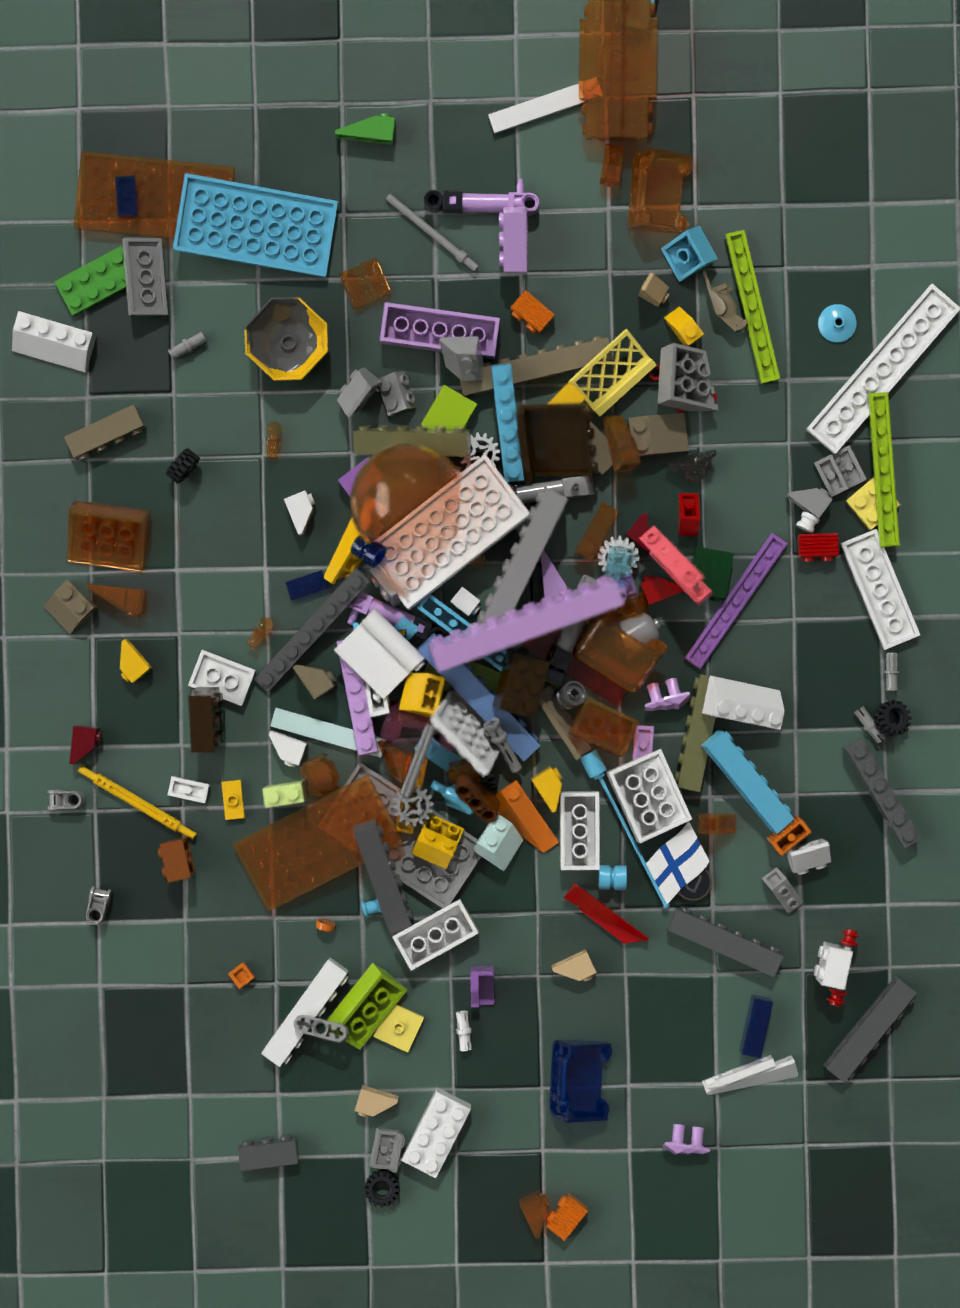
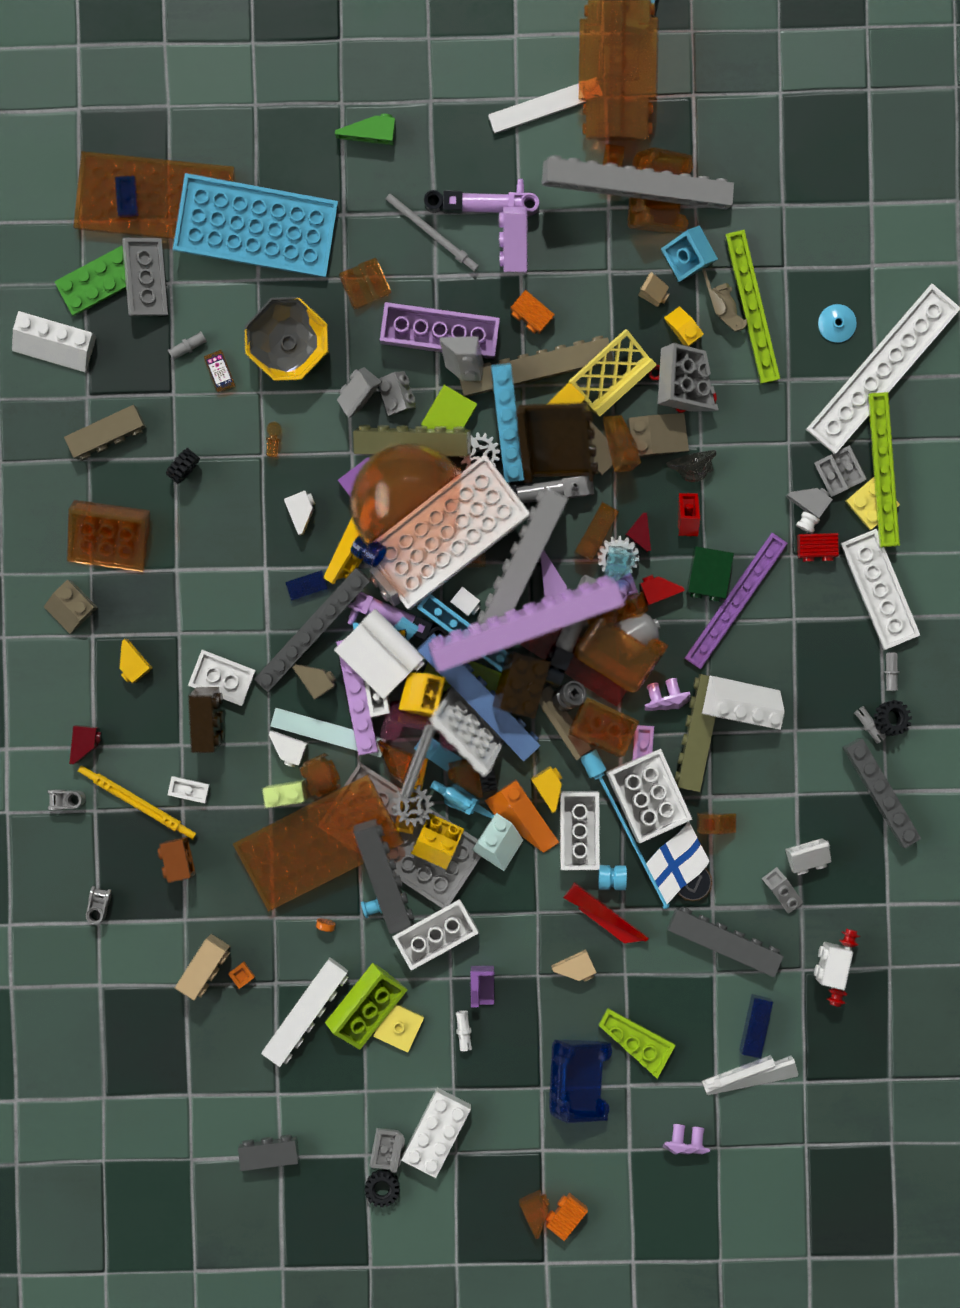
(123, 598): clear orange slope -> none
(203, 967): none -> tan brick
(219, 371): none -> tile
(233, 799): yellow plate -> none
(265, 625): clear orange axle -> none
(307, 1030): light grey beam -> none
(374, 1101): tan slope -> none
(477, 797): reddish brown beam -> none
(500, 739): light grey pin -> none
(637, 183): none -> light grey brick
(644, 1045): none -> lime wing
(676, 566): coral fence -> none
(747, 781): medium azure brick -> none
(789, 836): orange brick -> none
(870, 1029): dark grey brick -> none

